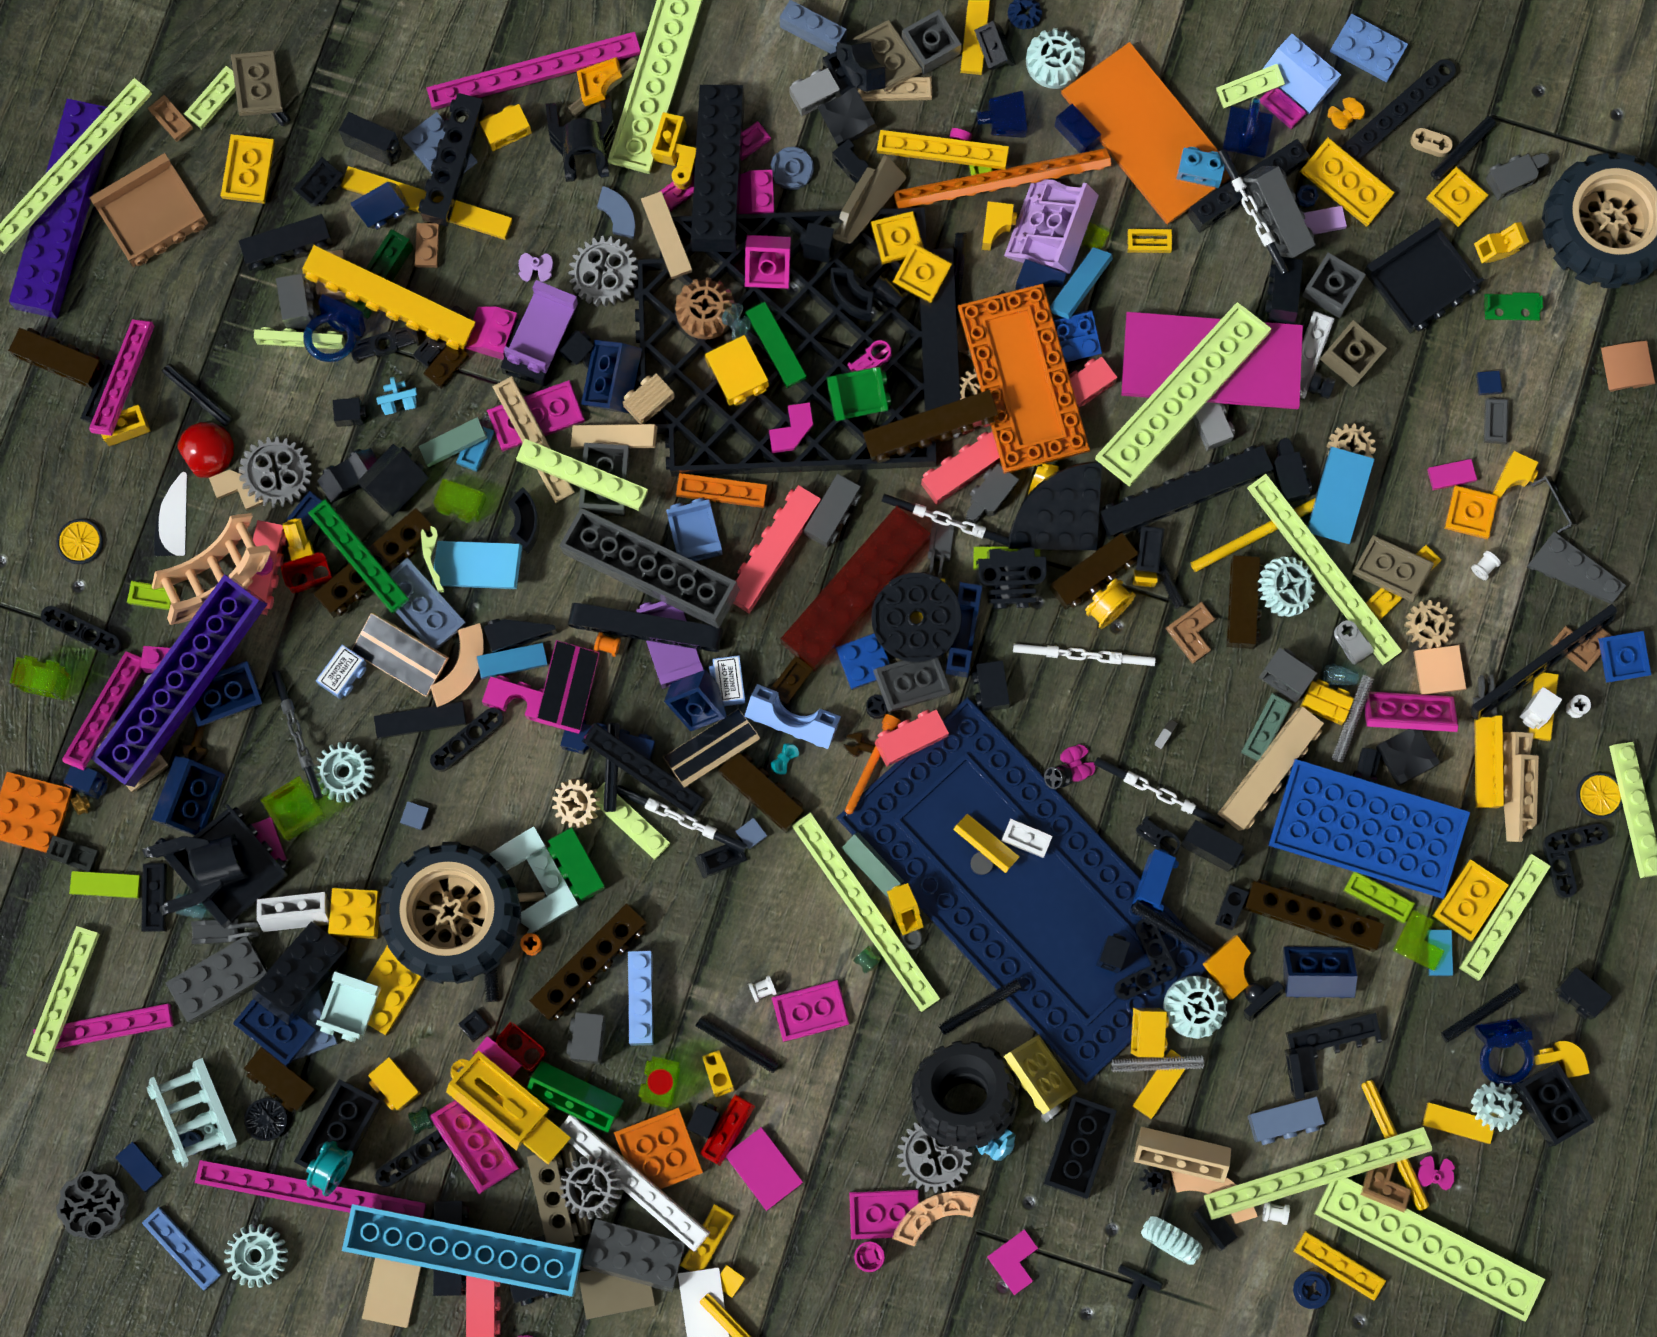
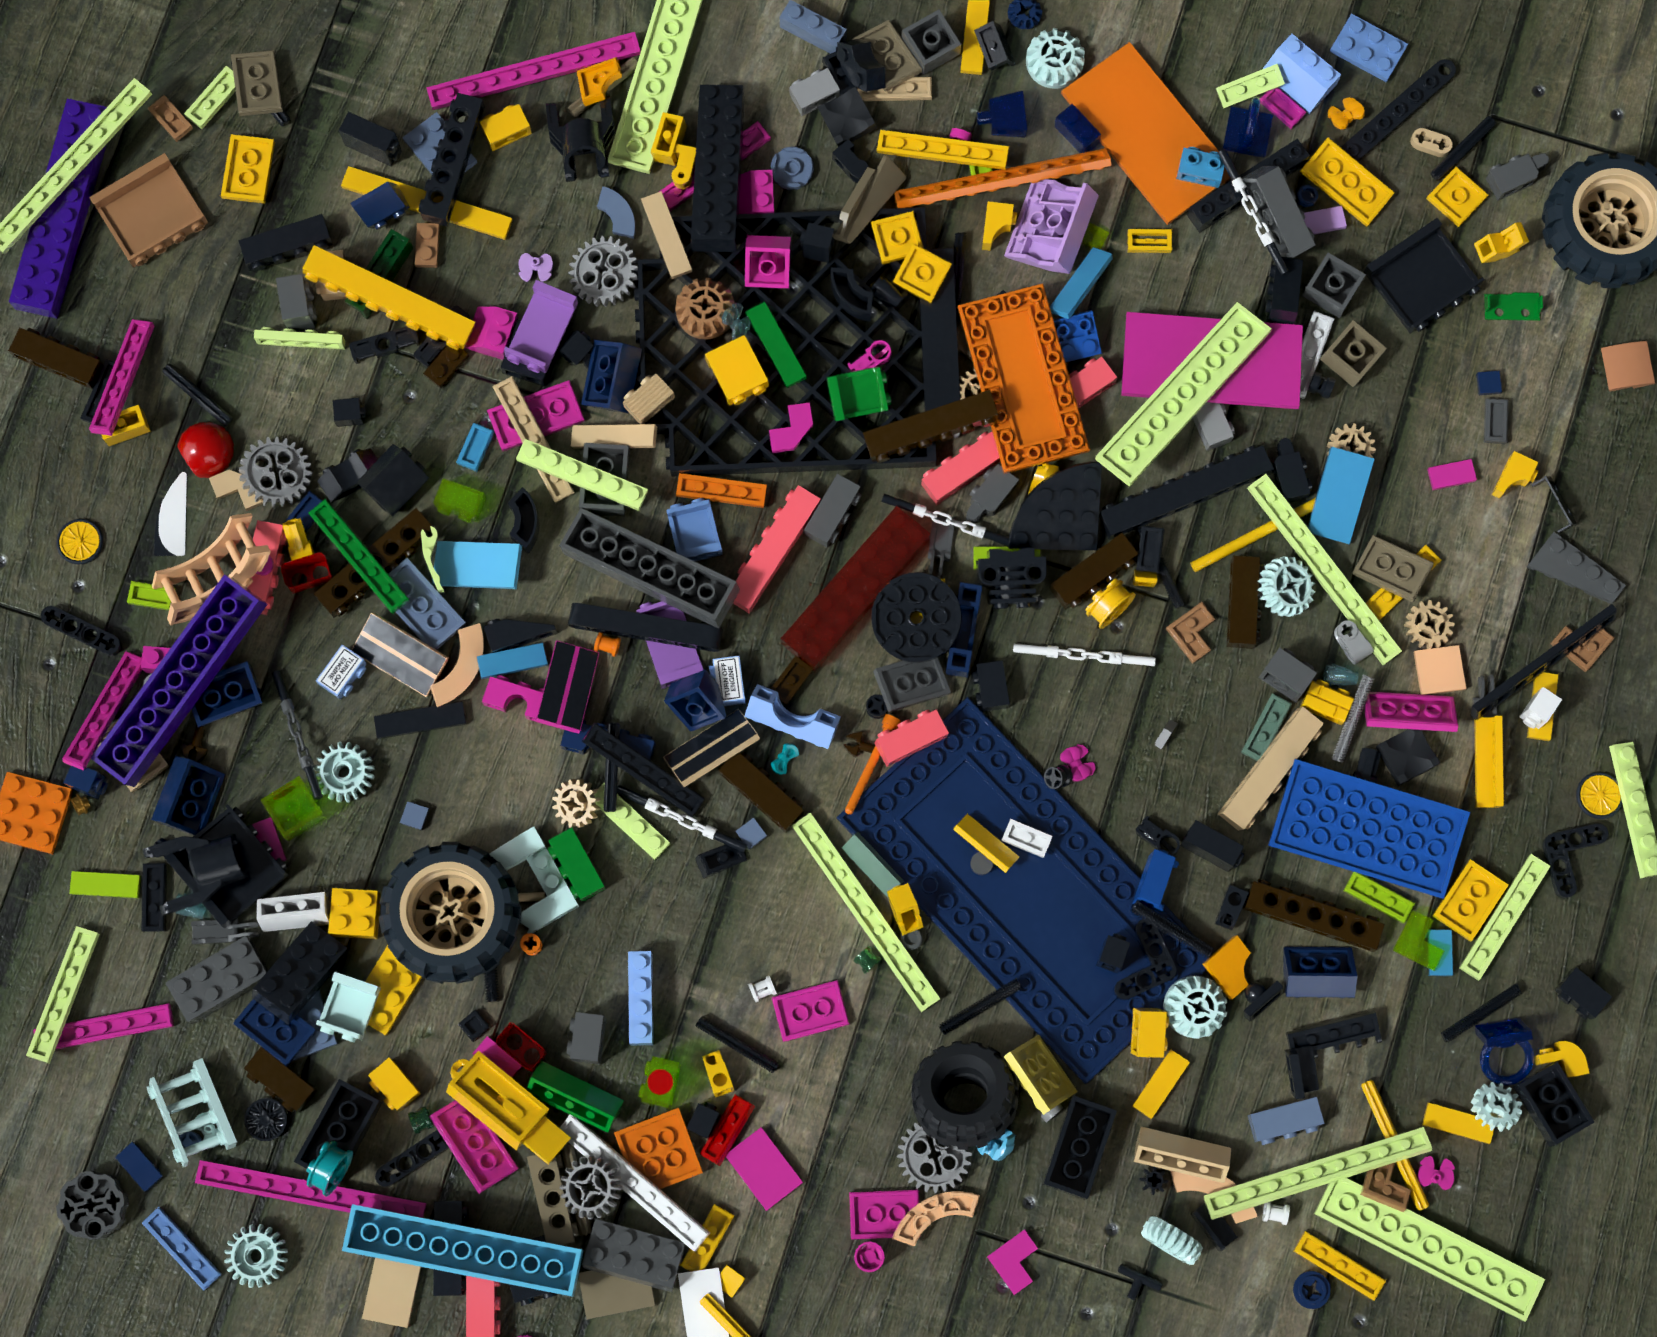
(40, 678): clear neon green brick -> none
(72, 854): pearl dark grey slope -> none
(318, 182): black bracket -> none
(339, 317): clear blue tile -> none
(387, 401): medium azure hips -> none
(453, 442): sand green tile -> none
(469, 742): black beam -> none
(575, 966): dark brown brick -> none
(861, 659): blue plate -> none
(1036, 274): dark blue arch -> none
(1131, 779): piece -> none
(1158, 1064): light grey axle -> none
(1471, 512): light orange tile -> none
(1486, 565): white bush -> none
(1519, 784): tan wedge -> none
(1582, 701): white bush -> none
(1624, 656): blue plate -> none

